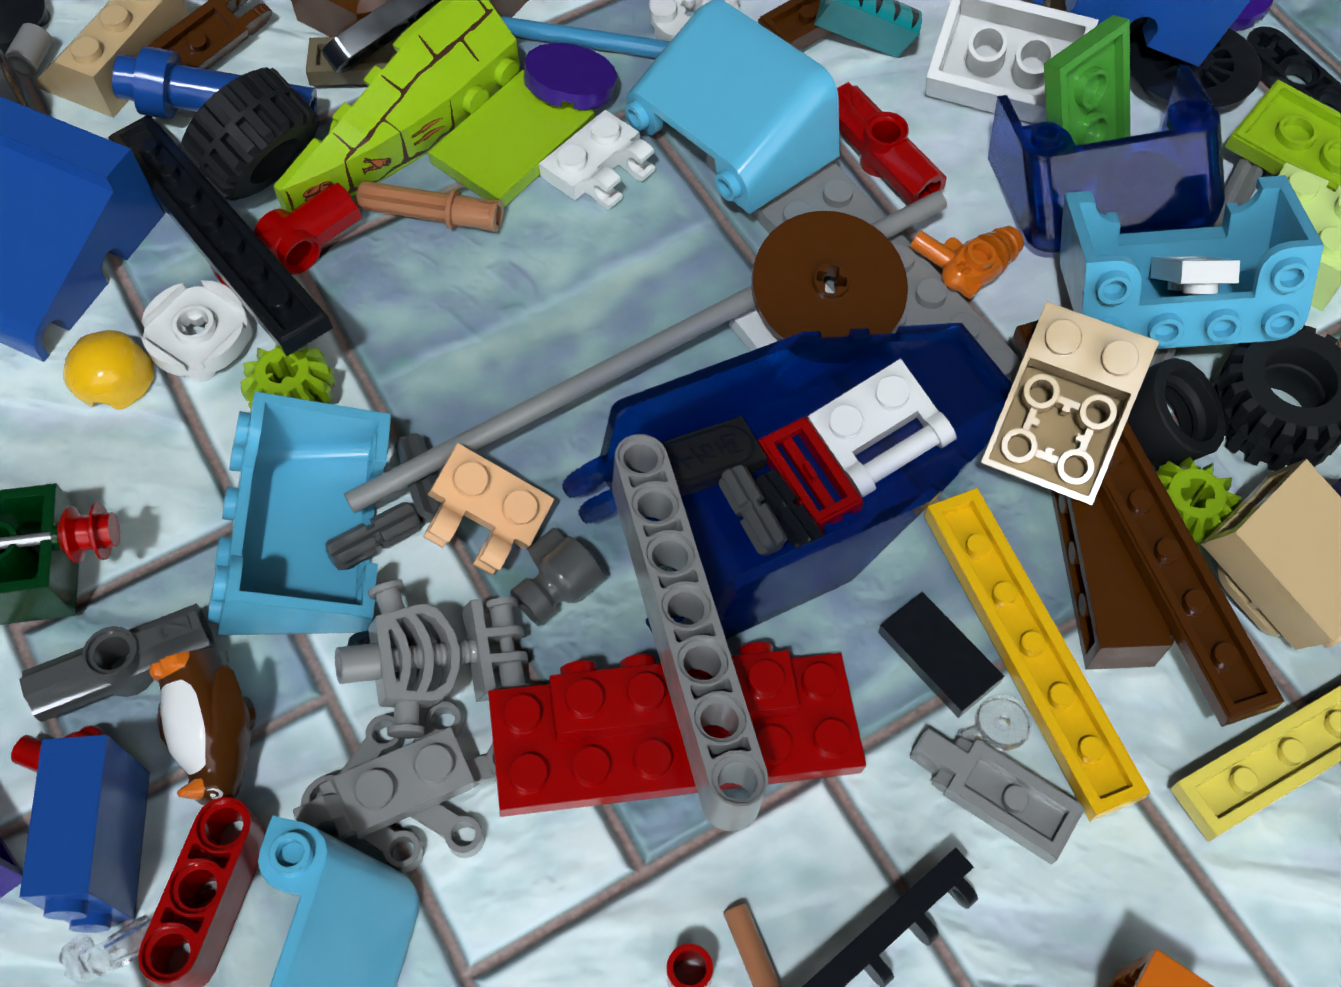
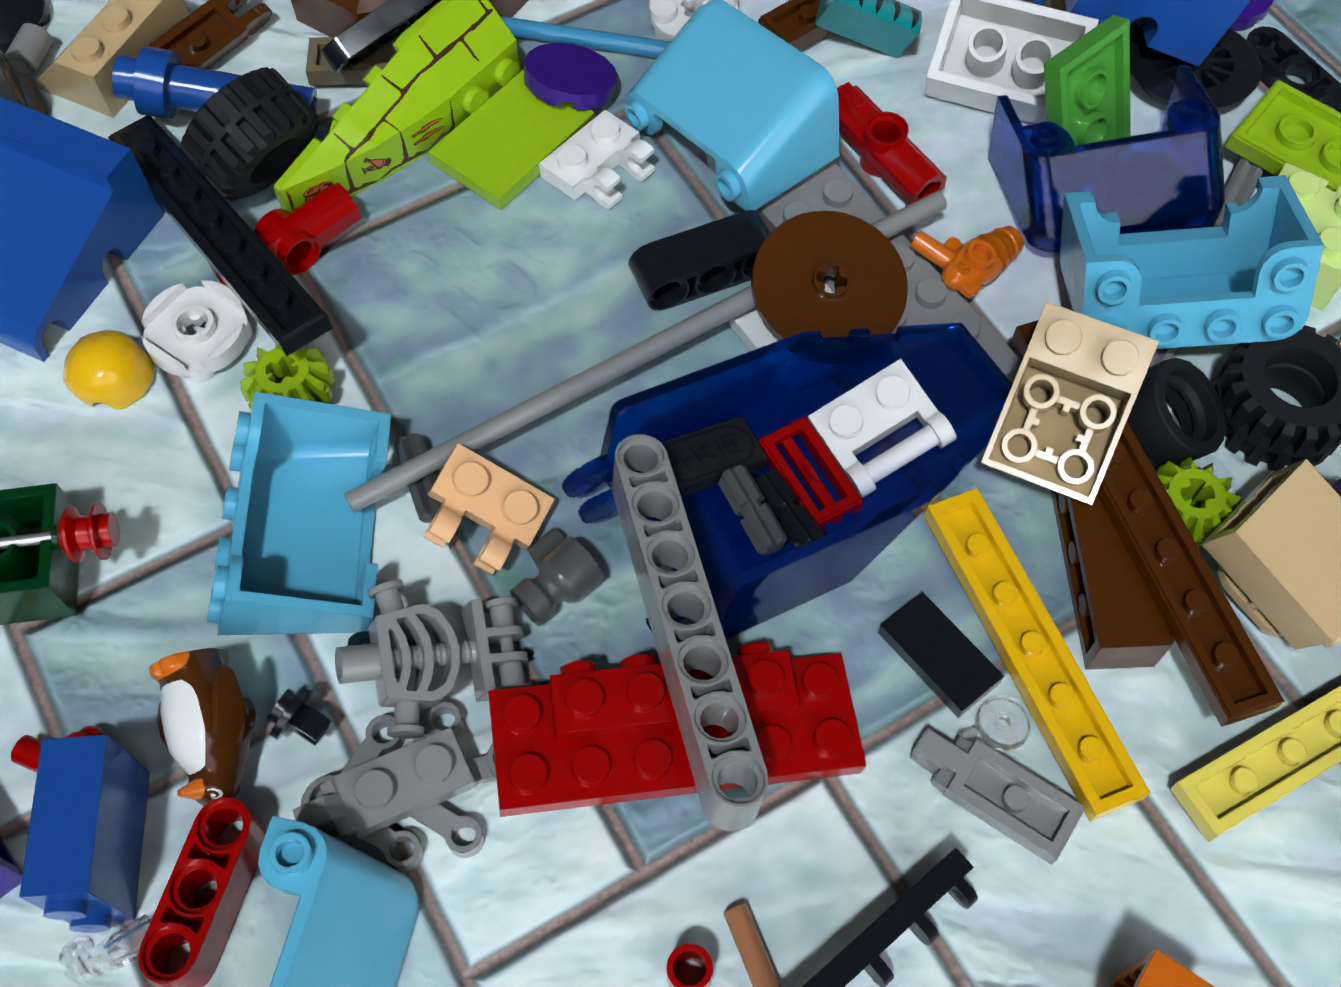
(87, 672): dark grey piece -> none
(294, 714): none -> black plate
(361, 540): dark grey piece -> none
(429, 205): nougat axle -> none
(699, 260): none -> black beam
(1195, 273): white plate -> none

